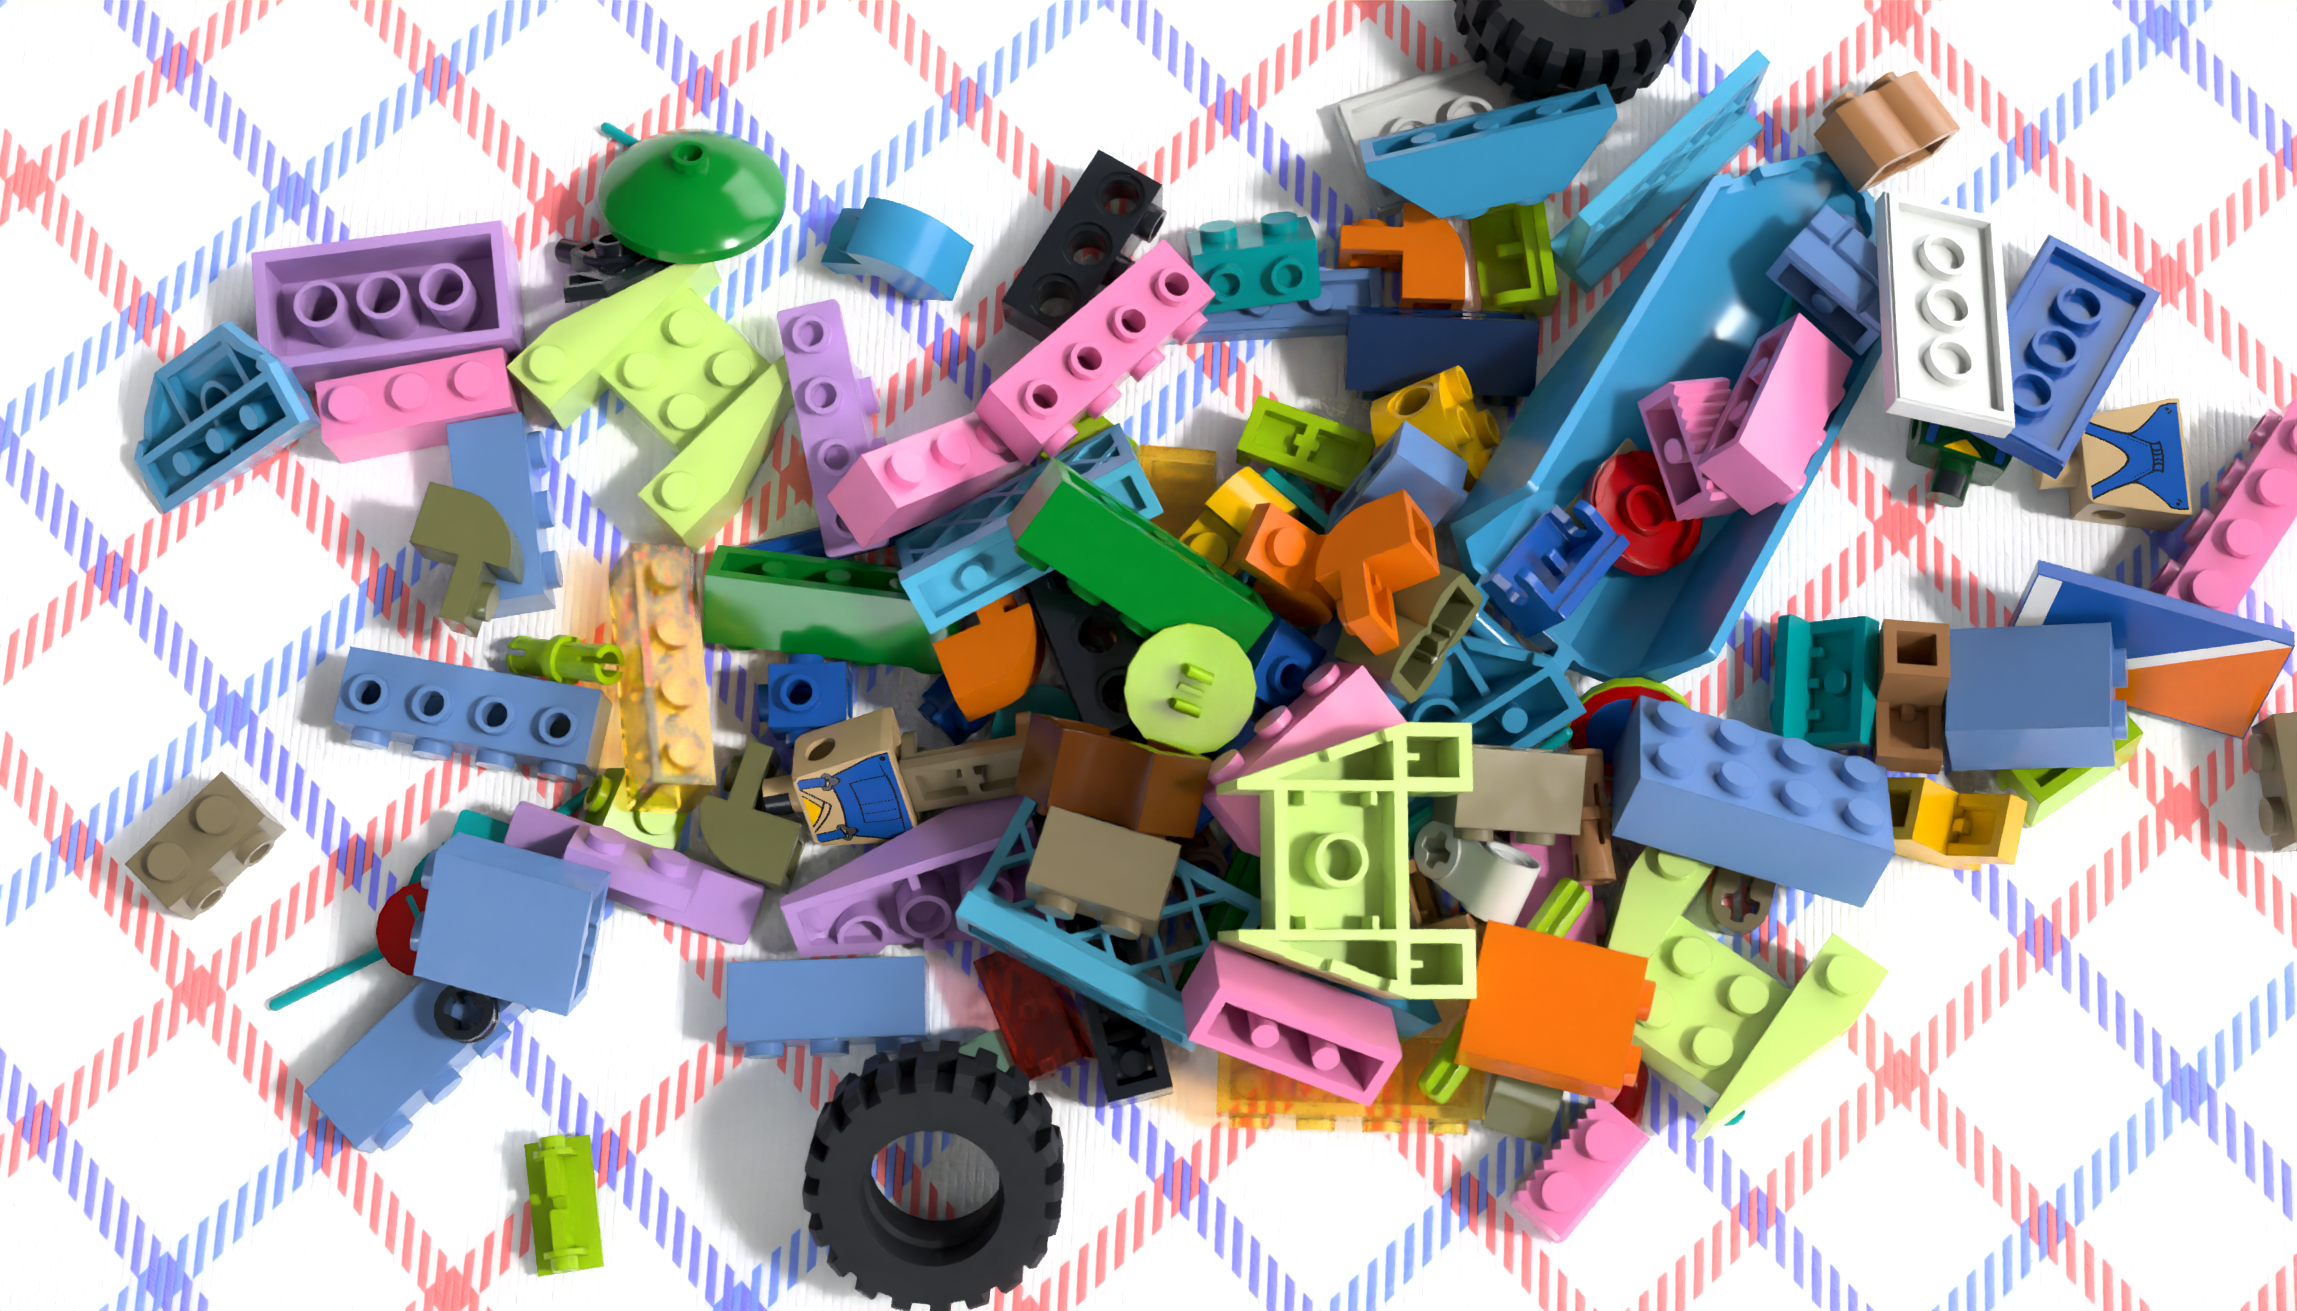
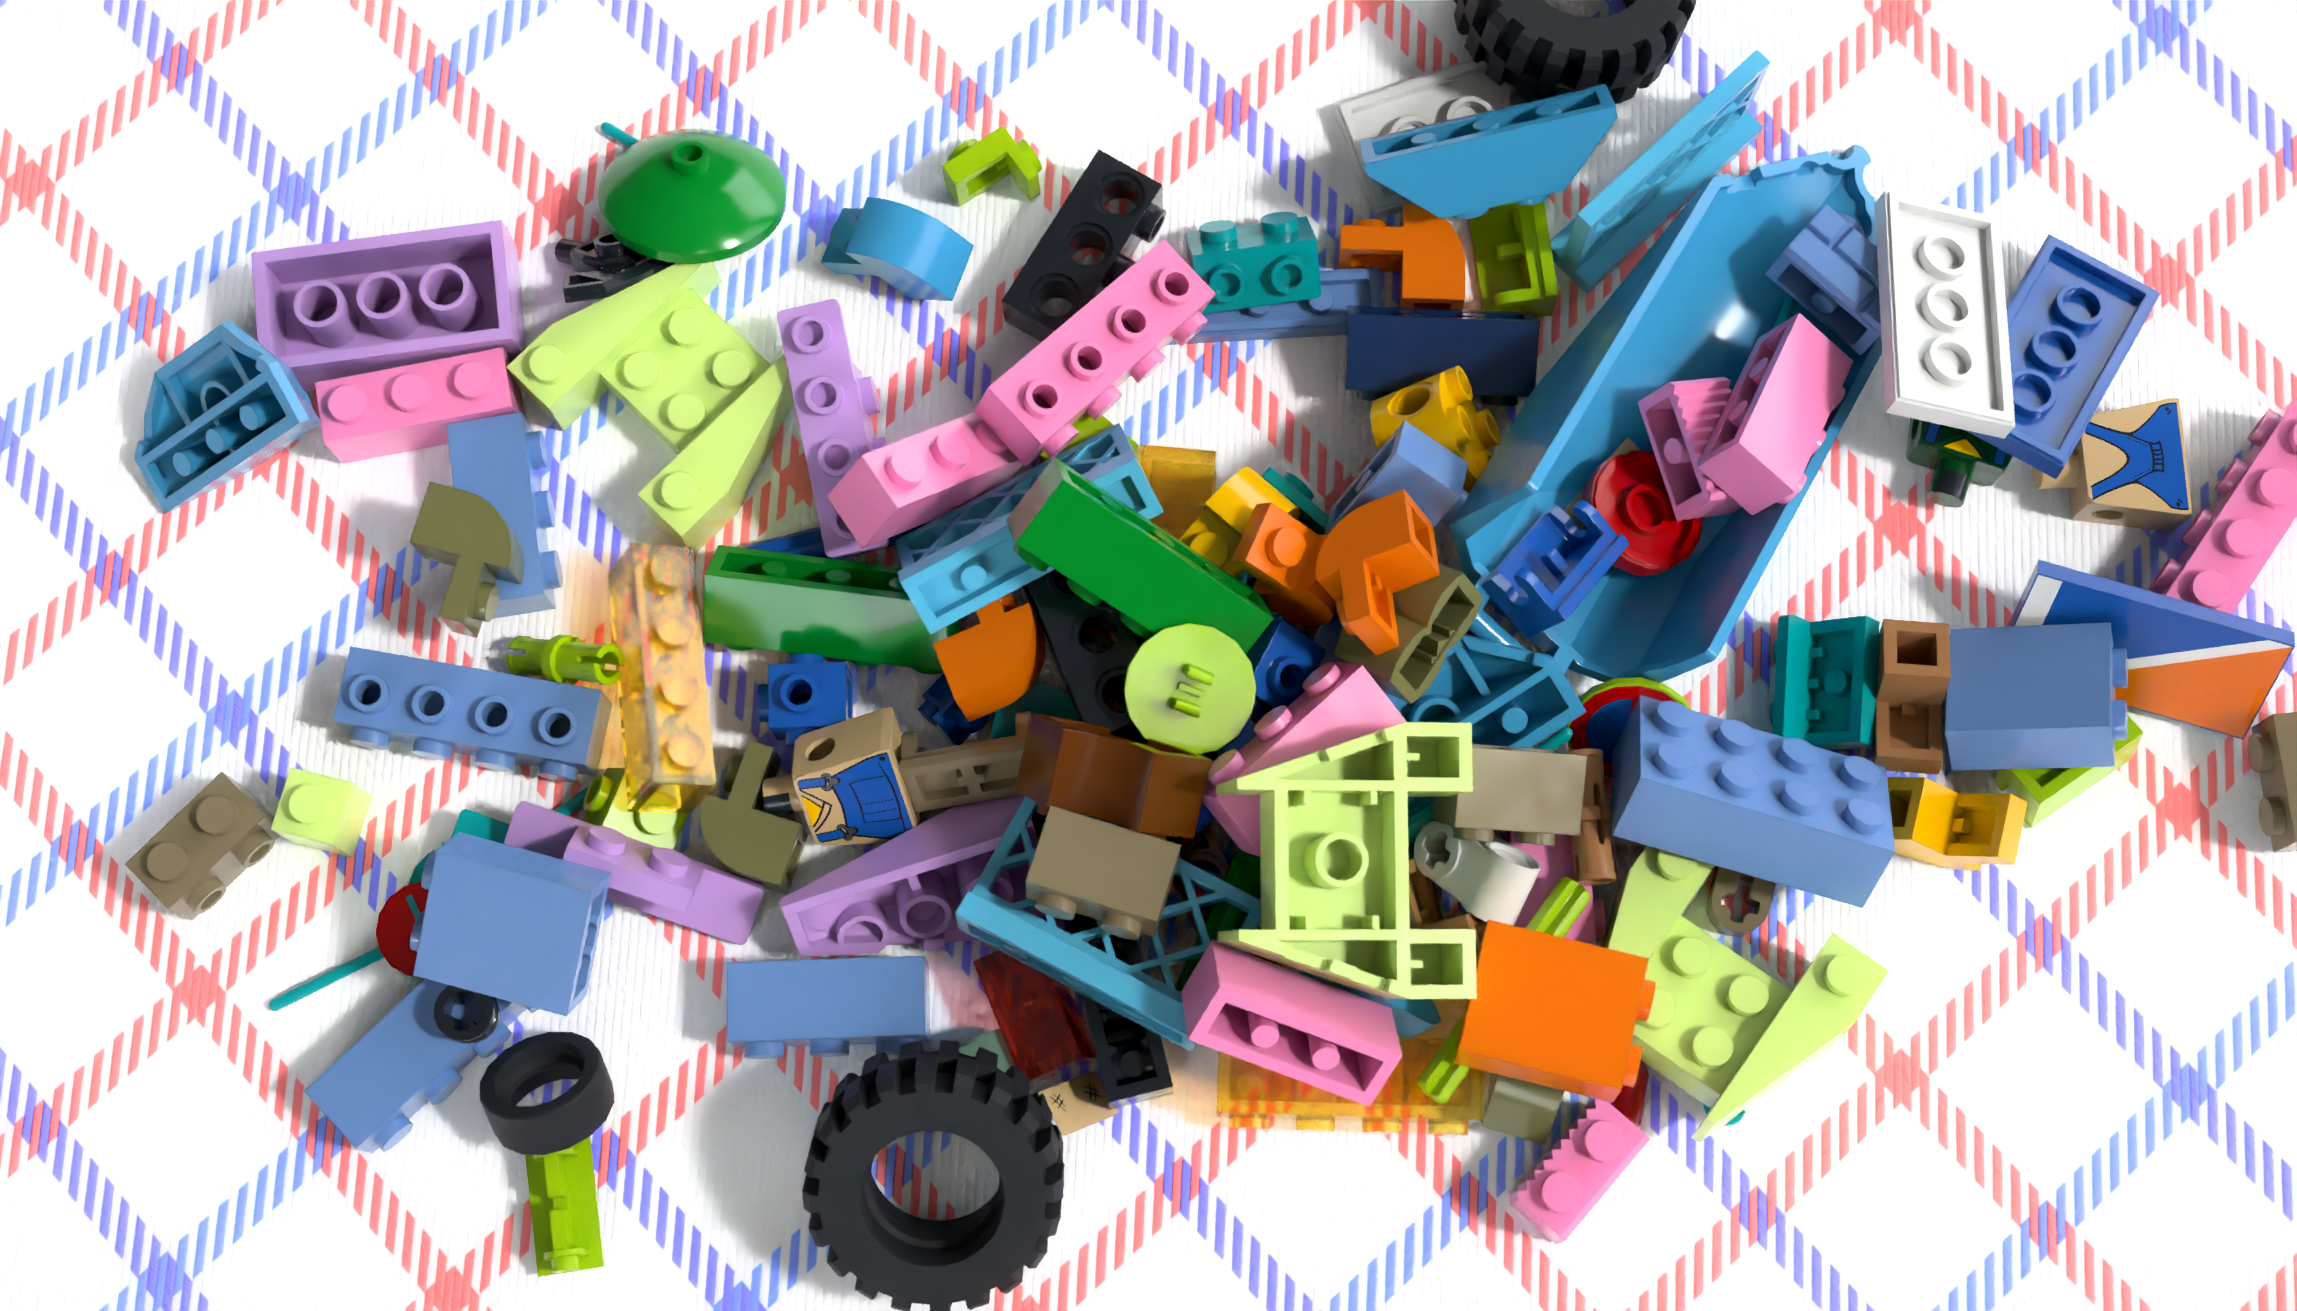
(321, 812): none -> yellowish green brick
(556, 1123): none -> black tyre
(983, 163): none -> lime bracket
(1078, 1103): none -> tan sticker
(1304, 444): lime hinge -> none
(1885, 129): medium nougat brick -> none

